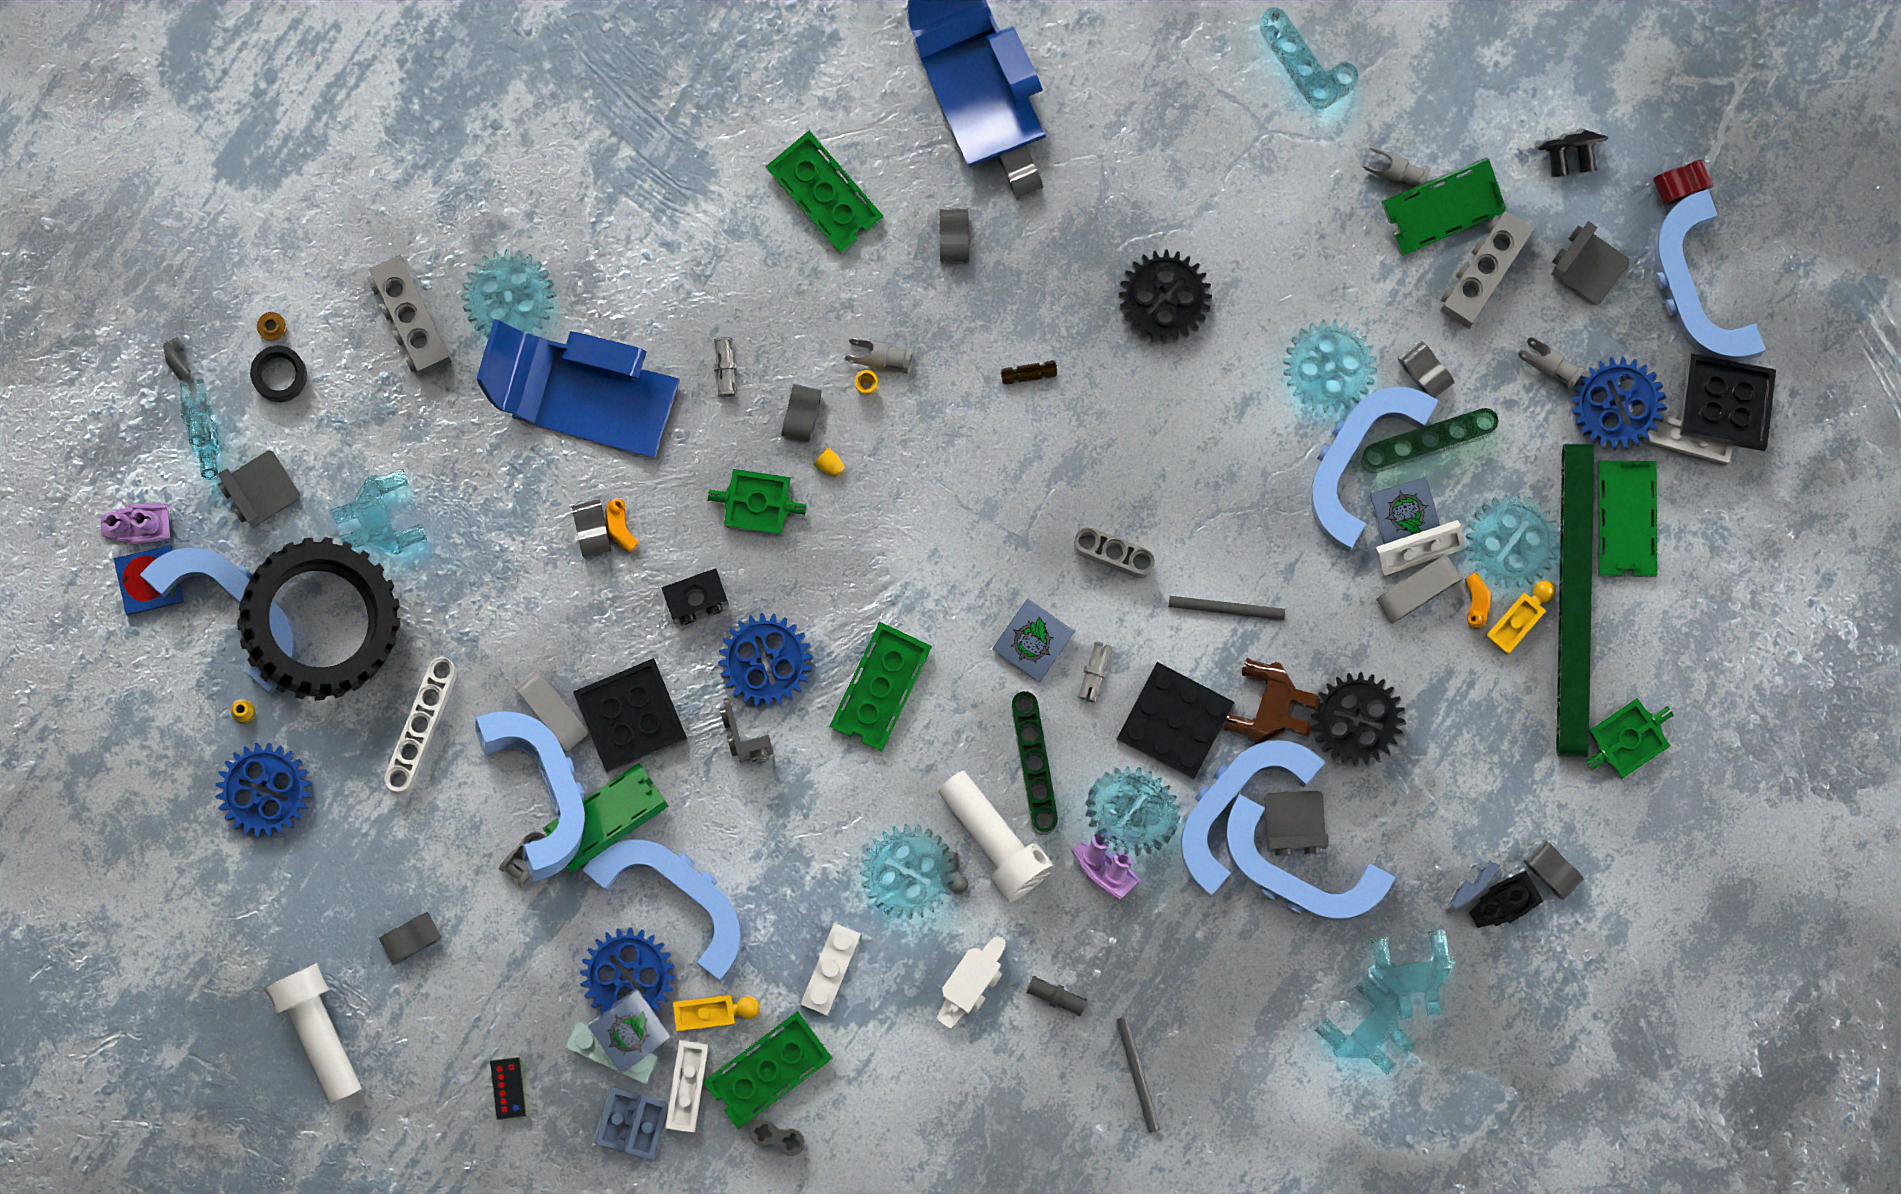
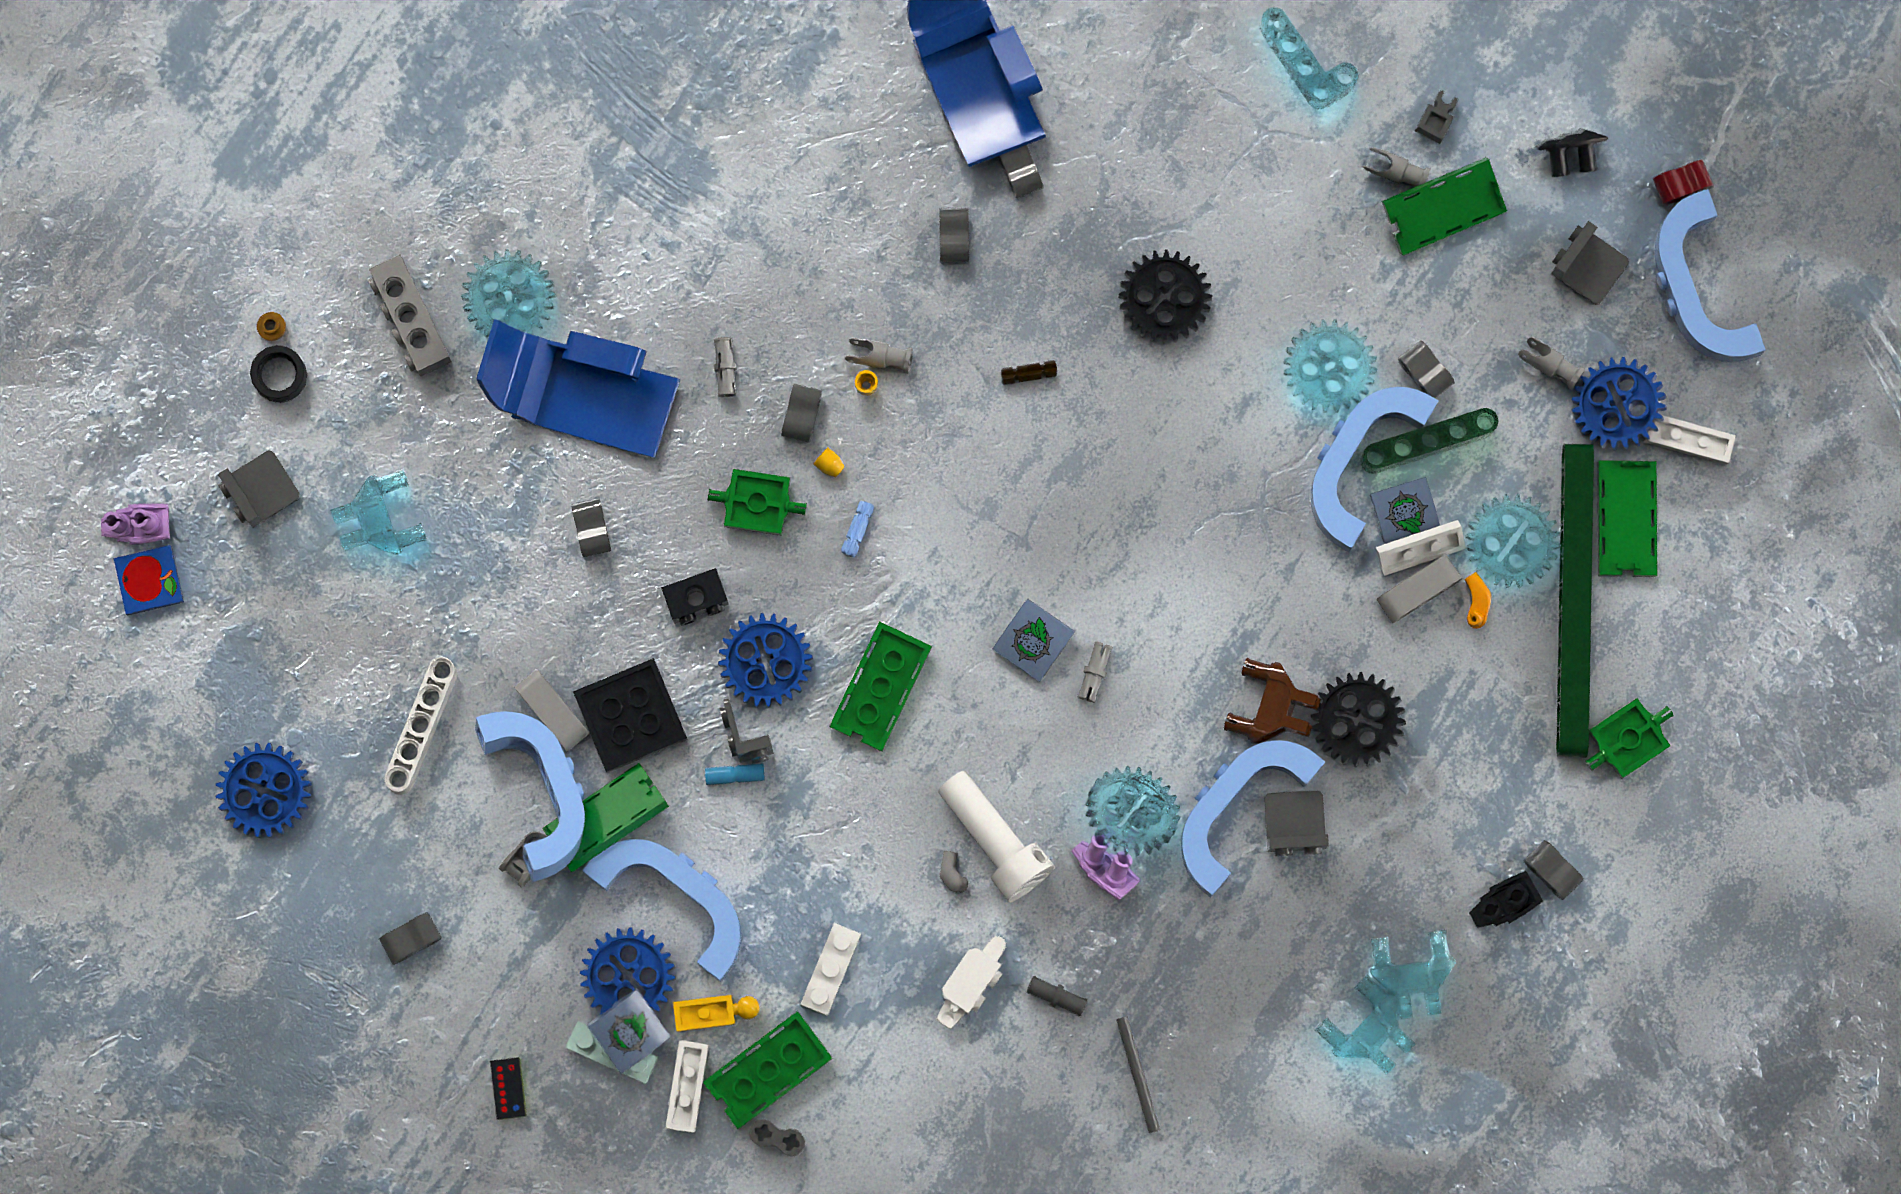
(173, 359): dark grey arm -> none
(190, 562): light blue arch -> none
(201, 427): clear light blue connector -> none
(248, 714): yellow hose -> none
(302, 1001): white piece -> none
(329, 558): black tyre -> none
(616, 525): light orange arm -> none
(631, 1123): sand blue slope -> none
(731, 774): none -> dark azure piece
(824, 192): green piece -> none
(857, 528): none -> light blue axle
(920, 849): clear light blue gear -> none
(1034, 748): dark green beam -> none
(1124, 563): light grey beam -> none
(1175, 720): black plate -> none
(1226, 607): dark grey bar -> none
(1280, 884): light blue arch -> none
(1436, 119): none -> dark grey plate
(1467, 309): light grey brick -> none
(1467, 891): sand blue slope -> none
(1521, 617): yellow plate -> none
(1728, 402): black plate -> none

